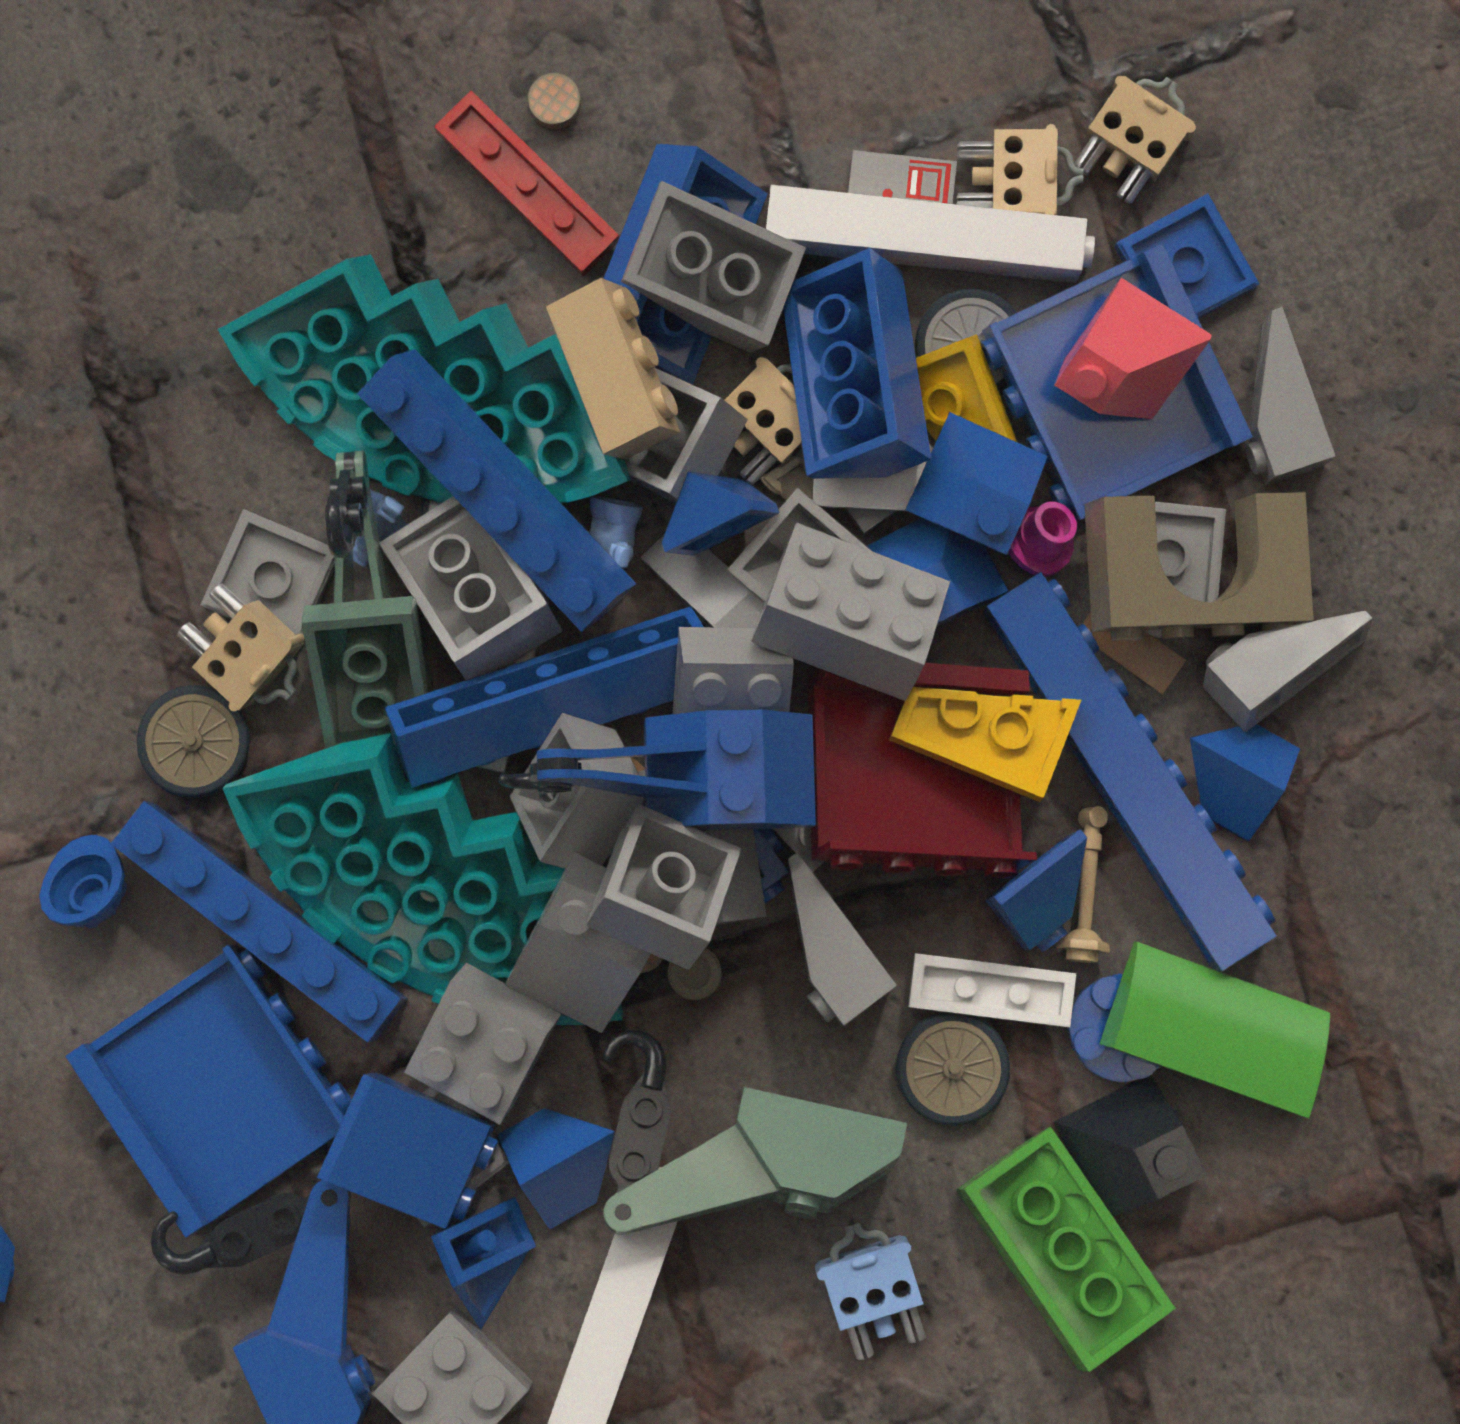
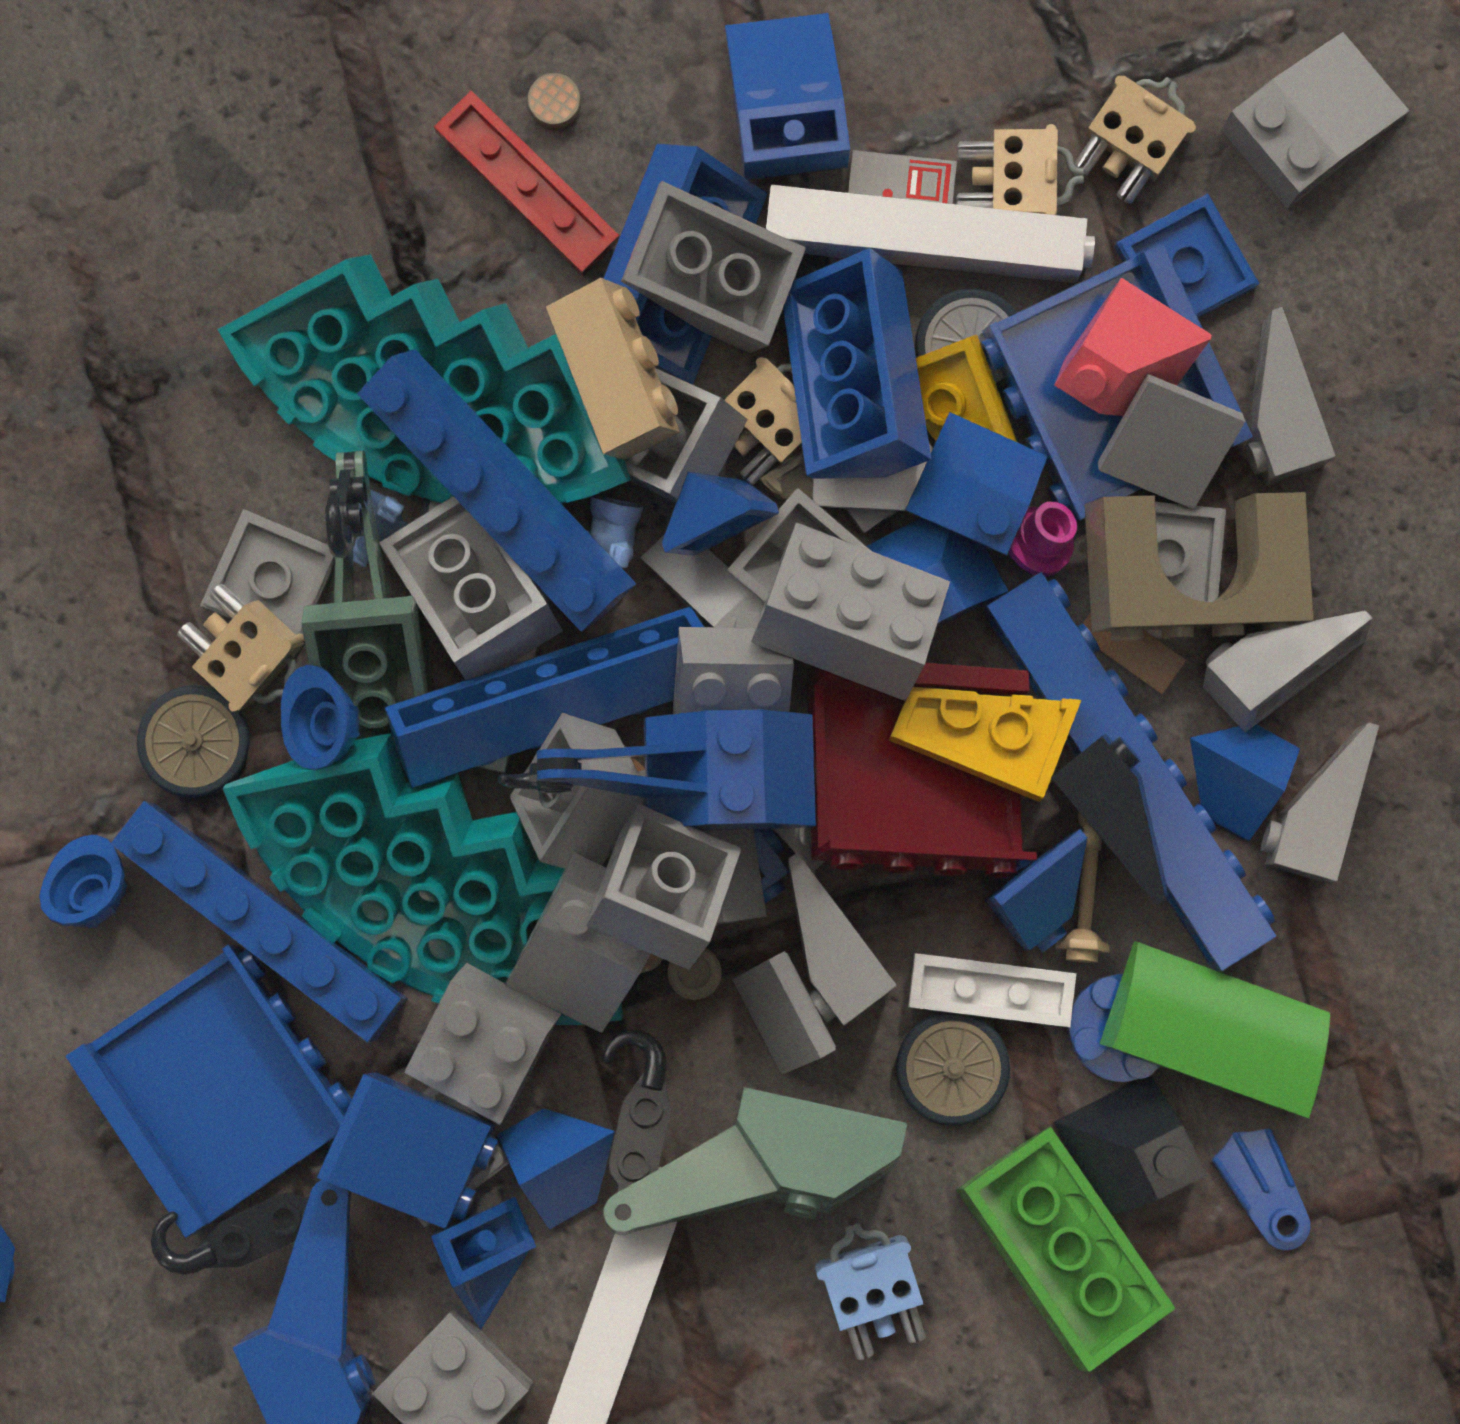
(317, 718): none -> blue piece
(784, 1013): none -> light grey tile
(787, 96): none -> blue slope
(1114, 802): none -> black slope
(1170, 441): none -> light grey tile
(1263, 1185): none -> blue piece
(1313, 119): none -> light grey slope
(1318, 821): none -> light grey slope

